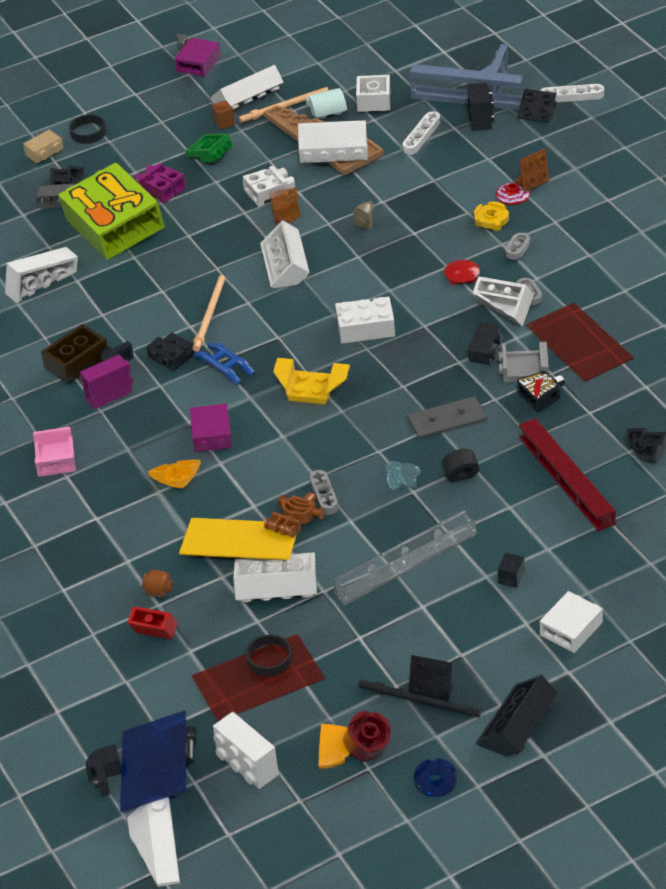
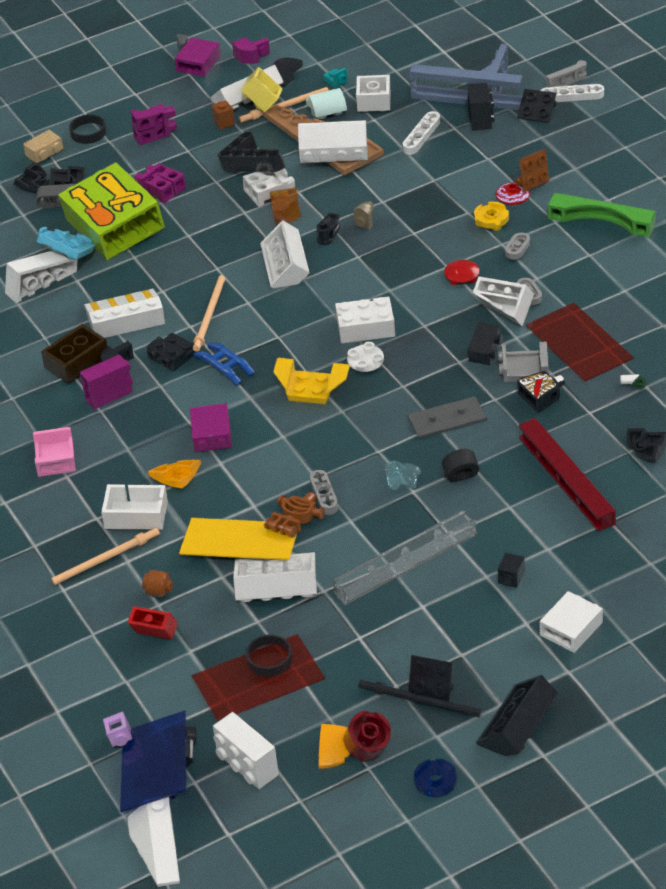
(32, 178): none -> black brick
(64, 242): none -> medium azure plate
(101, 765): black brick -> none
(121, 734): none -> lavender brick
(125, 313): none -> white slope
(140, 539): none -> light nougat bar
(143, 511): none -> white piece
(152, 123): none -> magenta hips
(210, 147): green plate -> none
(244, 156): none -> black beam
(250, 52): none -> magenta brick
(261, 89): none -> light yellow piece
(287, 67): none -> black brick
(328, 229): none -> black piece
(336, 77): none -> teal bracket
(365, 357): none -> white dish
(567, 76): none -> light grey plate
(634, 219): none -> bright green arch
(635, 380): none -> arm

